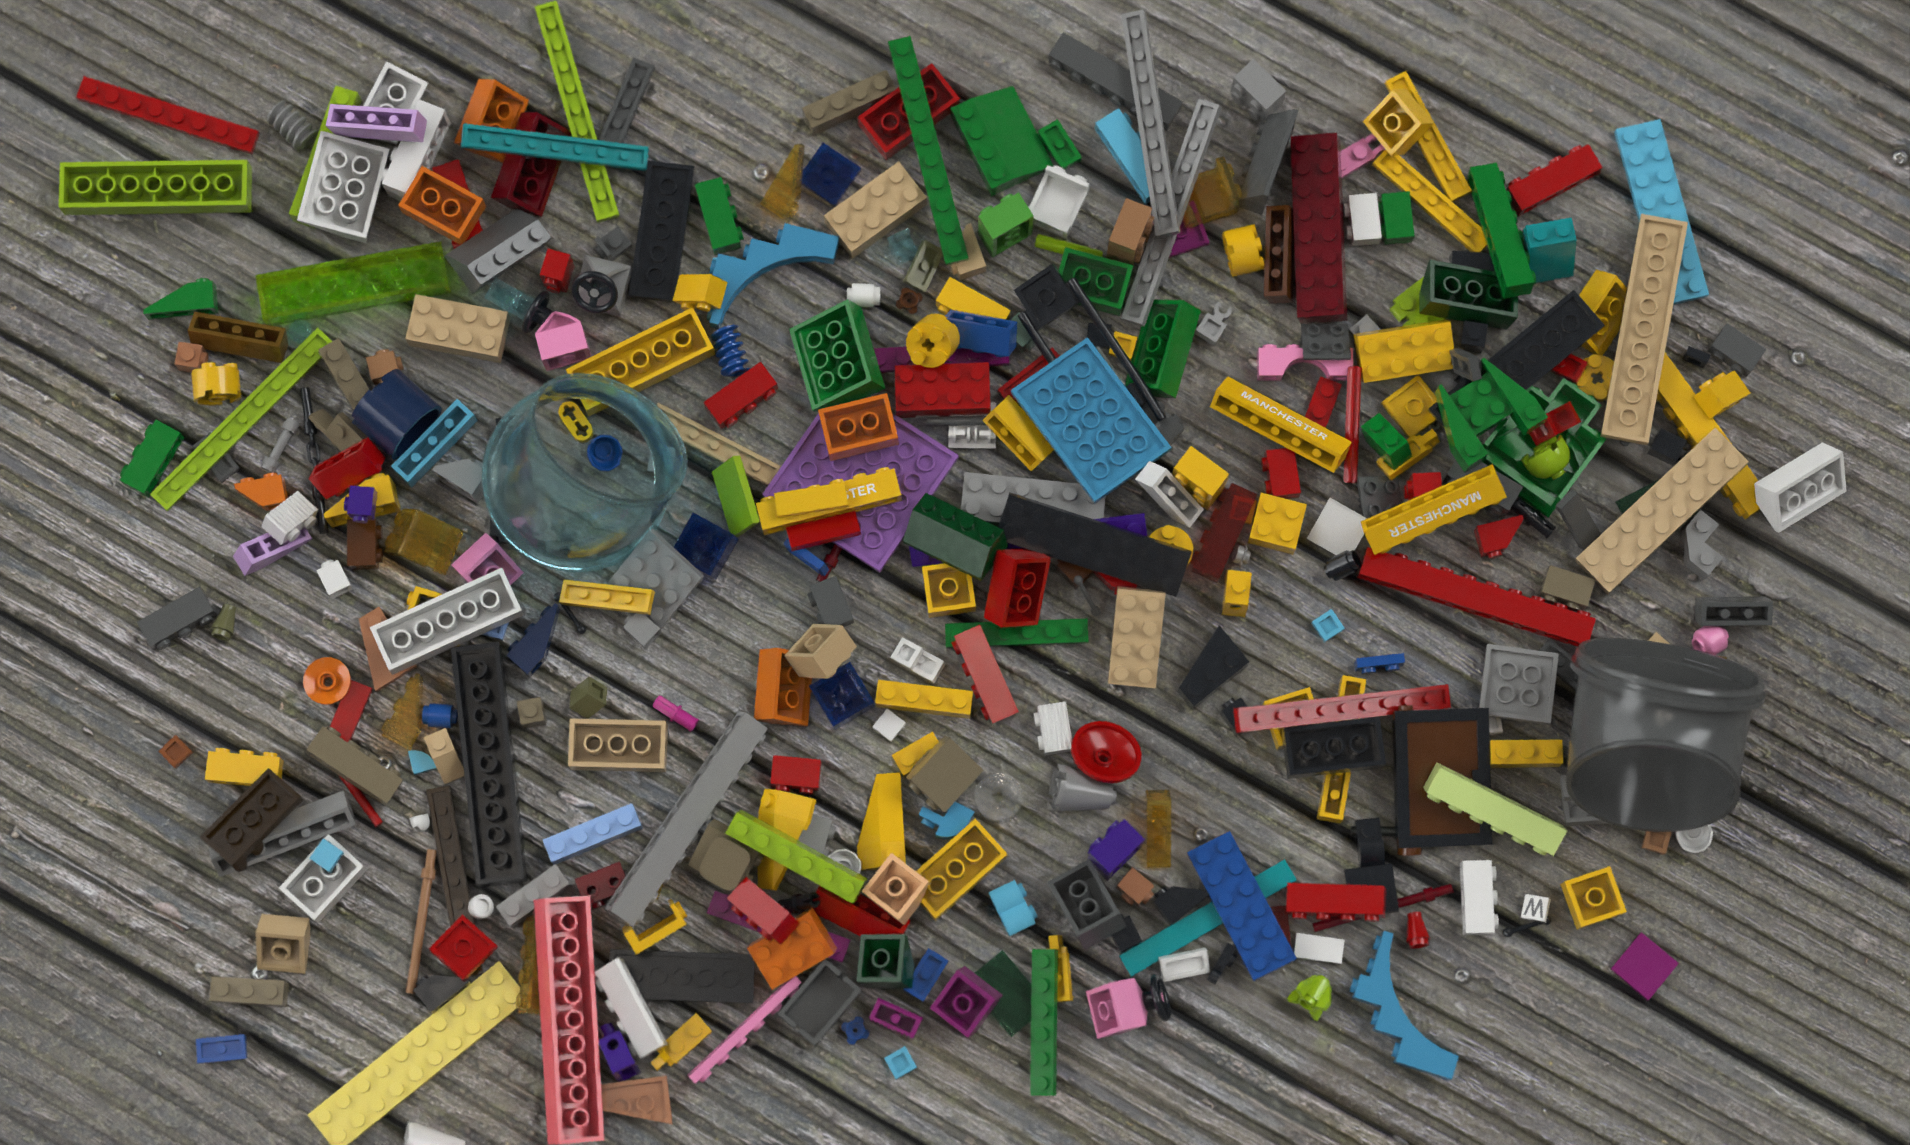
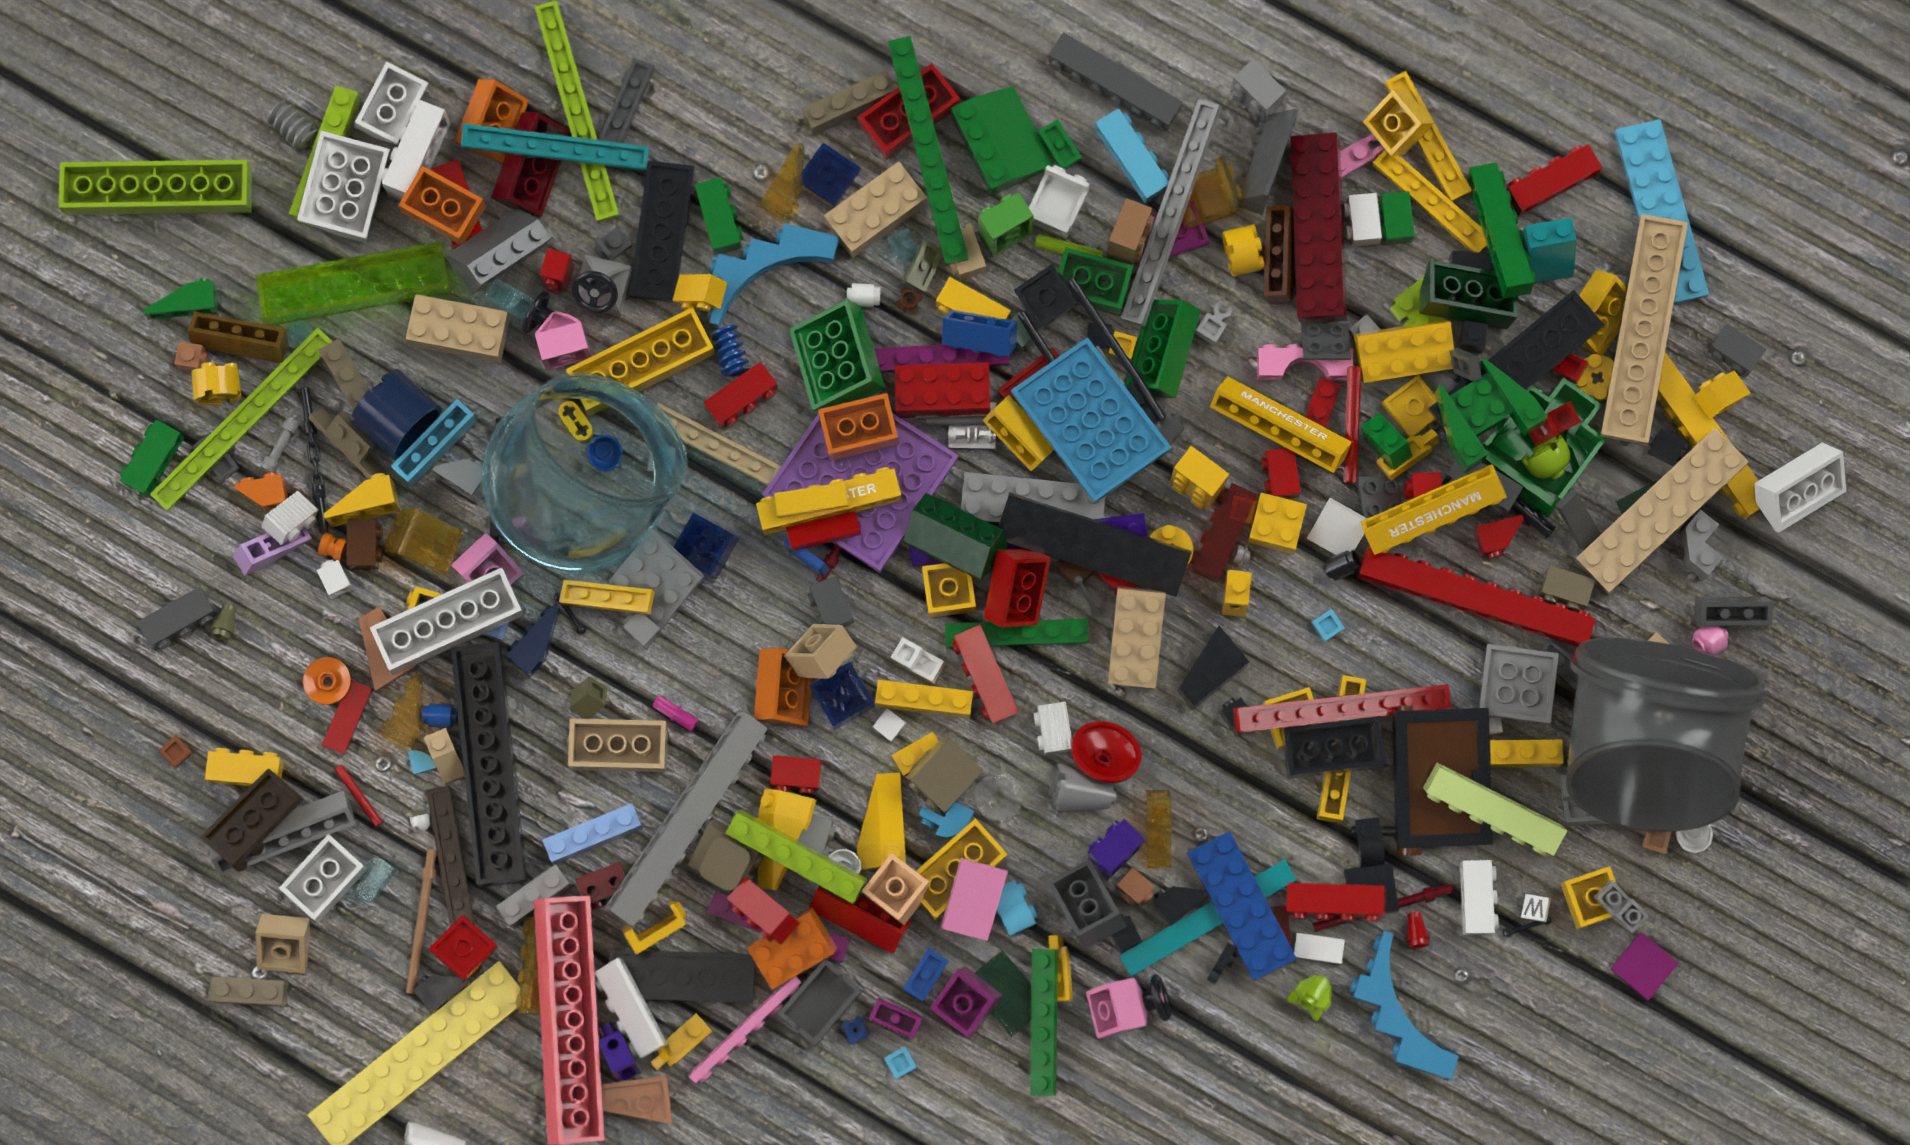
(168, 115): red plate -> none
(221, 1049): blue plate -> none
(326, 855): medium azure tile -> none
(332, 547): none -> orange wheel
(347, 468): red brick -> none
(354, 766): dark tan brick -> none
(361, 503): dark purple brick -> none
(376, 123): lavender brick -> none
(376, 881): none -> clear light blue leg
(382, 363): medium nougat brick -> none
(480, 906): white tile -> none
(531, 712): dark tan brick -> none
(735, 496): lime tile -> none
(799, 903): black pin -> none
(885, 962): dark green slope -> none
(932, 341): yellow brick -> none
(974, 899): none -> bright pink tile
(1150, 123): light grey plate -> none
(1169, 494): white brick -> none
(1184, 964): white tile -> none
(1369, 664): blue plate -> none
(1620, 906): none -> light grey slope
(1696, 357): black tile -> none

